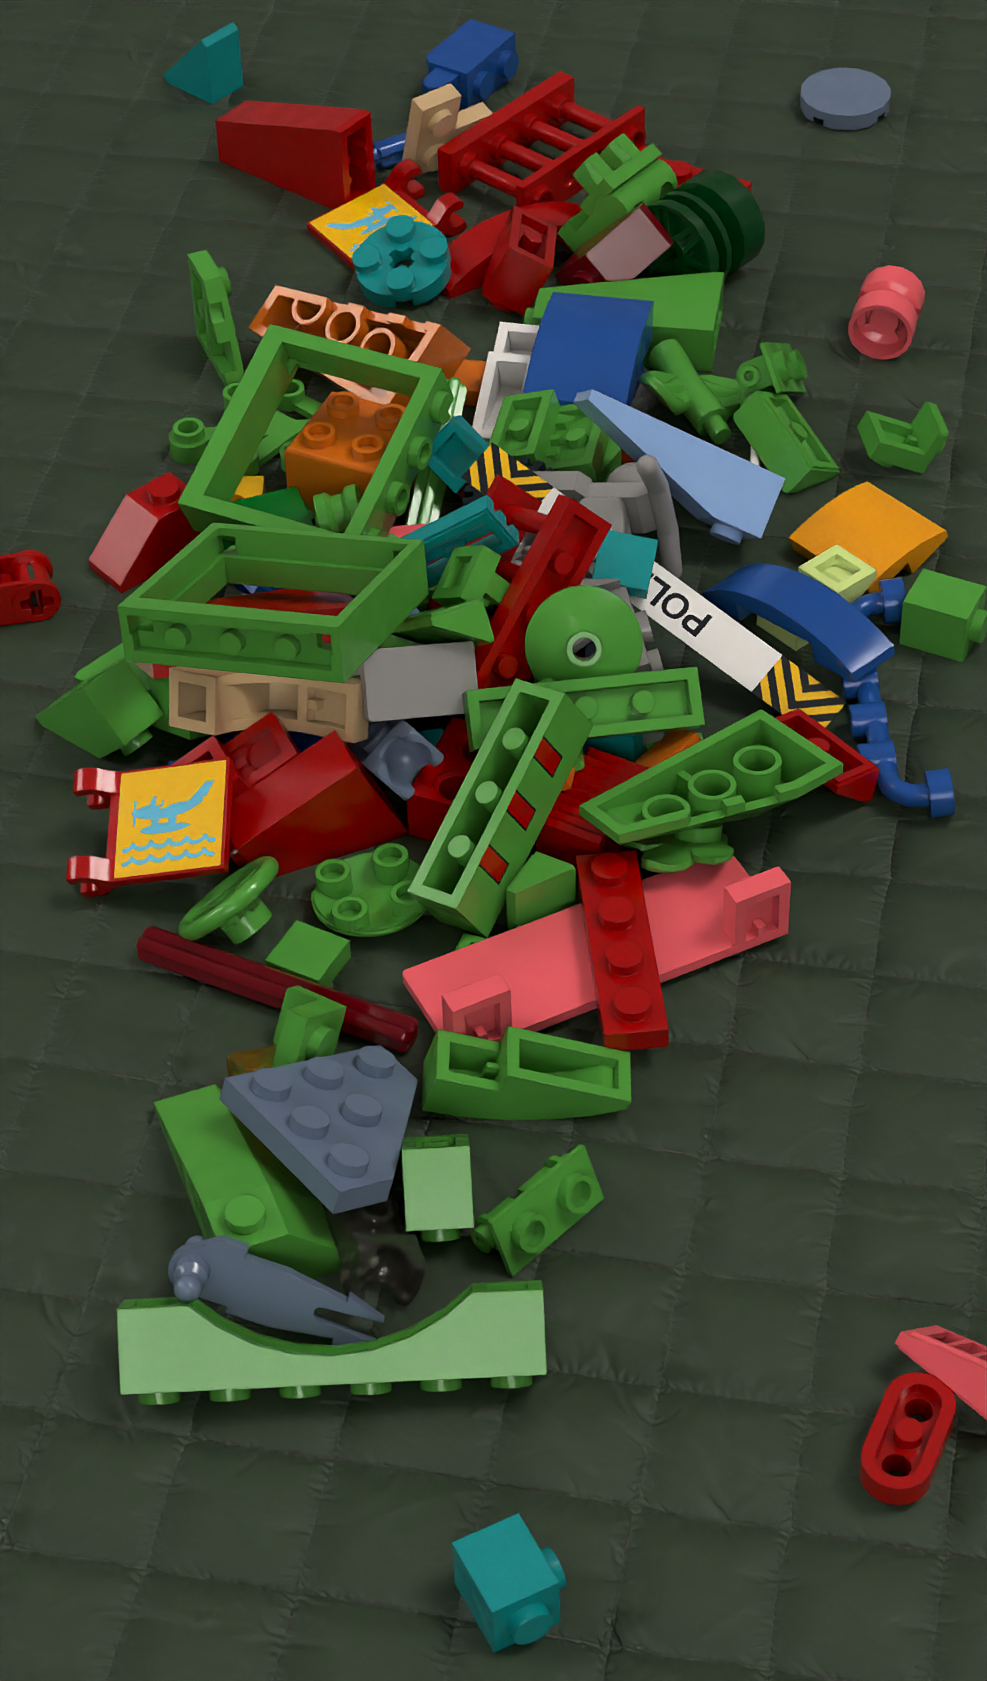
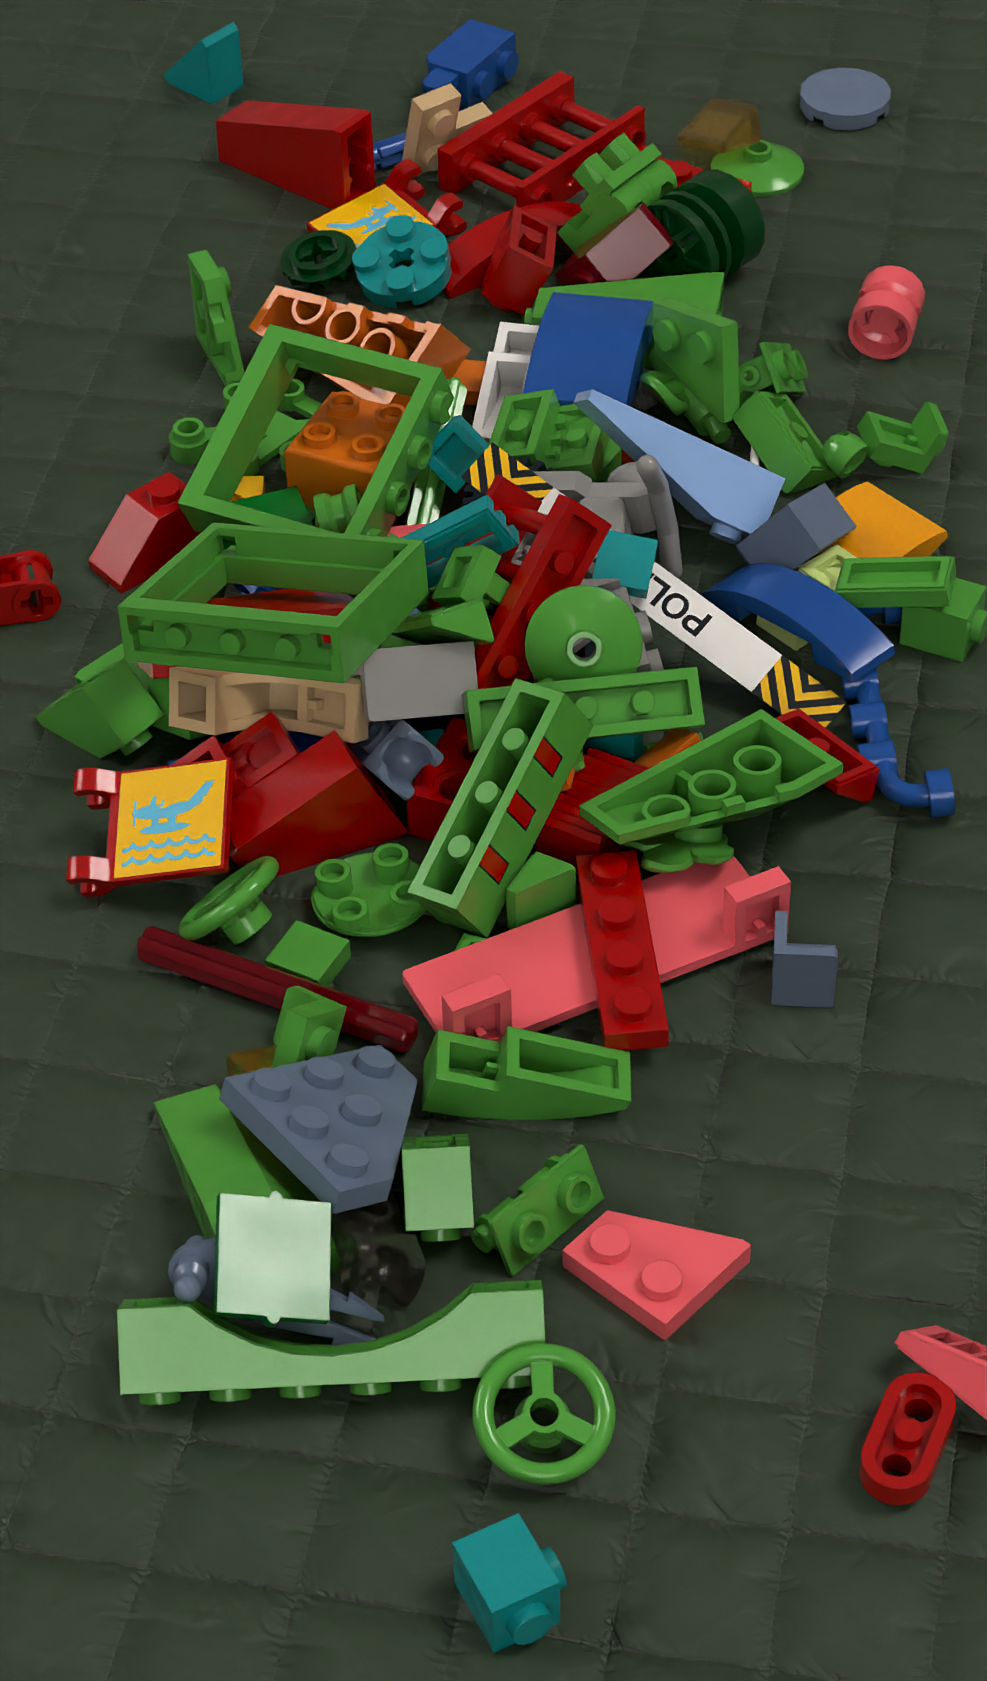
(272, 1259): none -> piece
(300, 257): none -> dark green gear
(538, 1438): none -> bright green piece
(654, 1267): none -> coral wing
(700, 352): none -> bright green wing
(722, 126): none -> clear yellow slope
(767, 165): none -> bright green dish
(798, 531): none -> sand blue slope
(801, 972): none -> sand blue panel
(844, 453): none -> bright green hinge
(897, 581): none -> bright green tile

